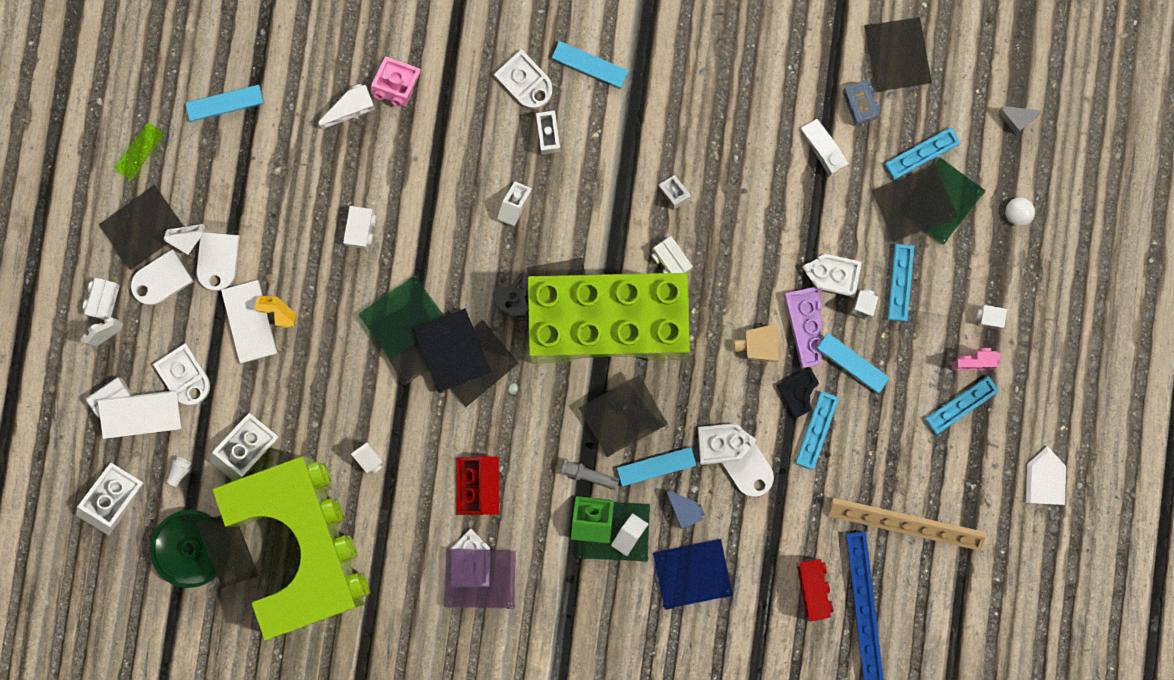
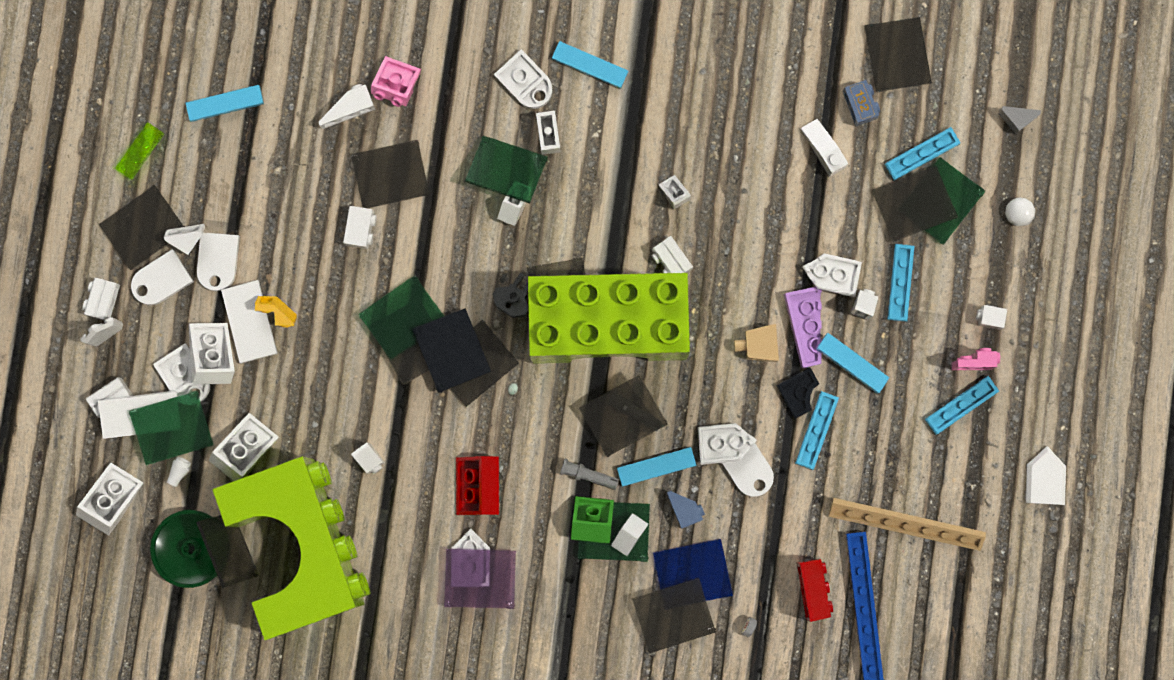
(171, 427): none -> clear green piece
(210, 353): none -> white slope
(390, 174): none -> clear smoke piece
(506, 169): none -> clear green piece
(673, 615): none -> clear smoke piece
(749, 627): none -> light grey tile

